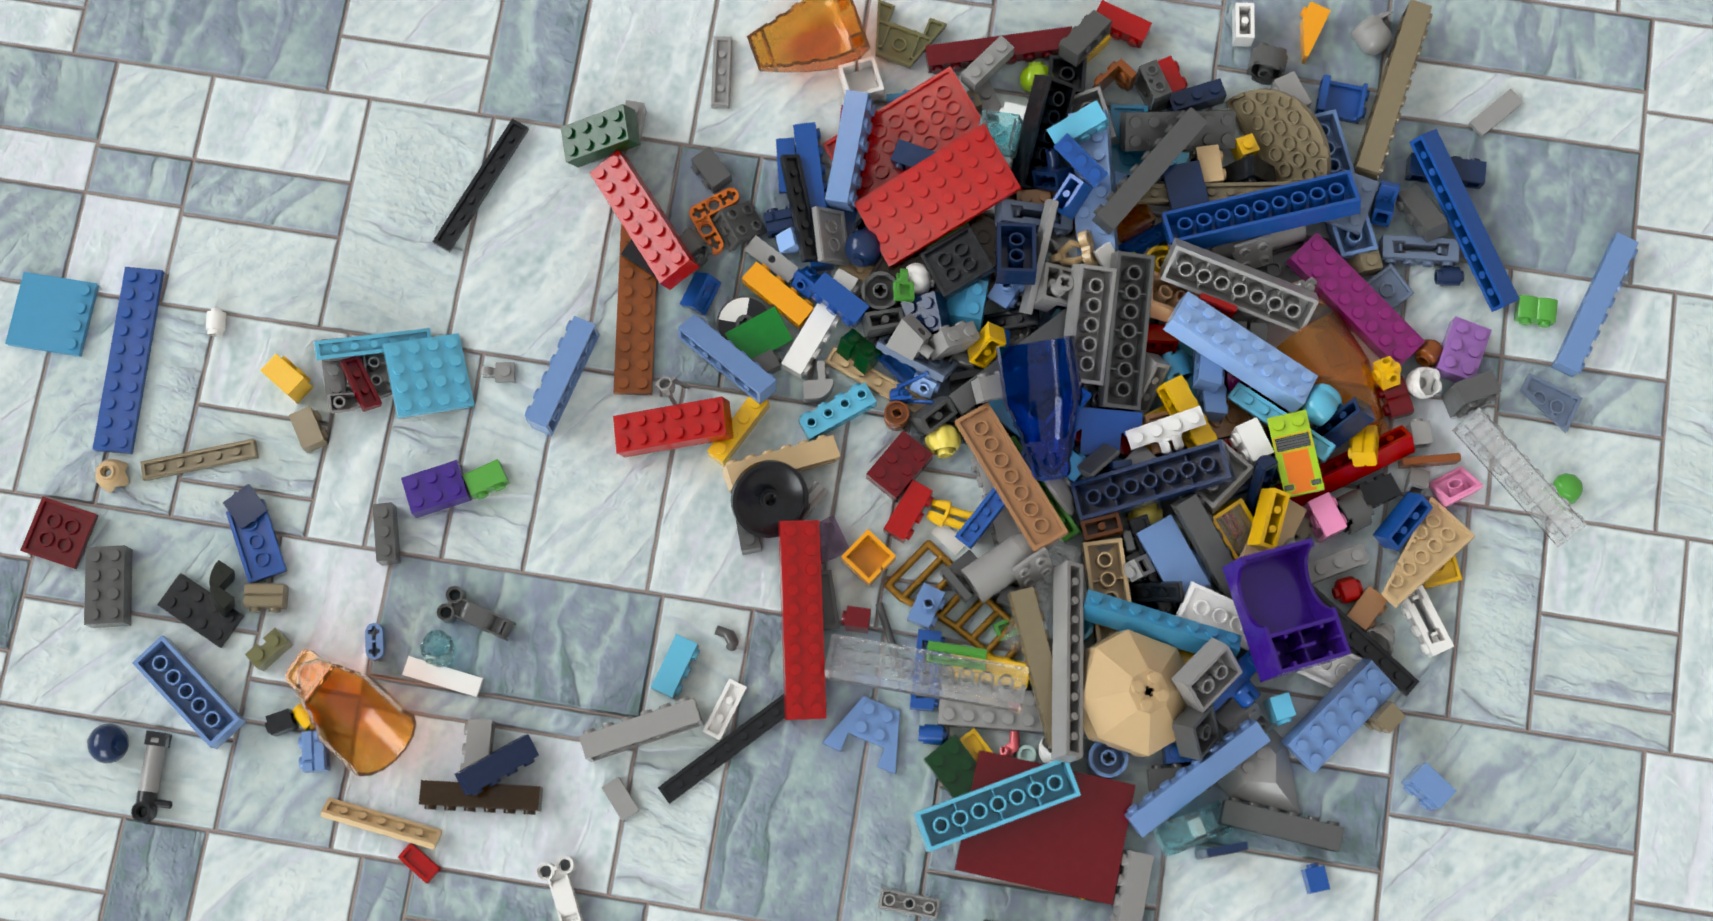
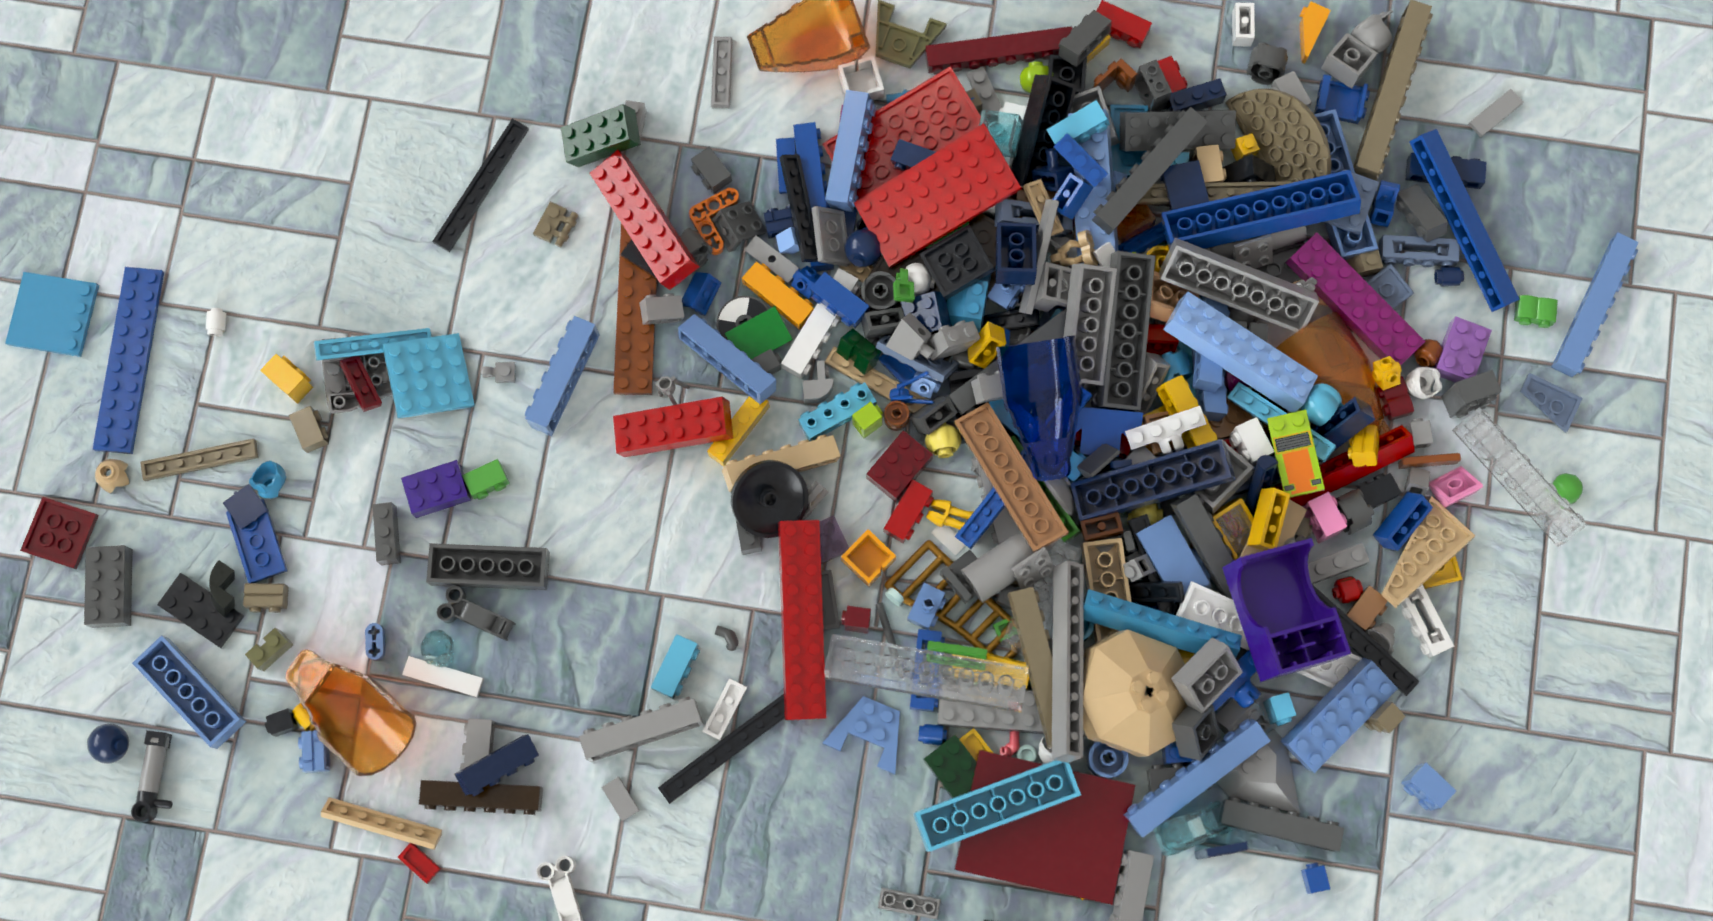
(268, 479): none -> dark azure hair
(488, 566): none -> dark grey brick
(551, 221): none -> dark tan plate
(661, 309): none -> light grey brick
(867, 419): none -> lime brick
(894, 596): none -> light aqua tile
(987, 64): light grey brick -> none
(1037, 195): none -> tan tile
(1061, 285): light grey bush -> none
(1222, 306): red tile -> none
(1349, 60): none -> light grey brick

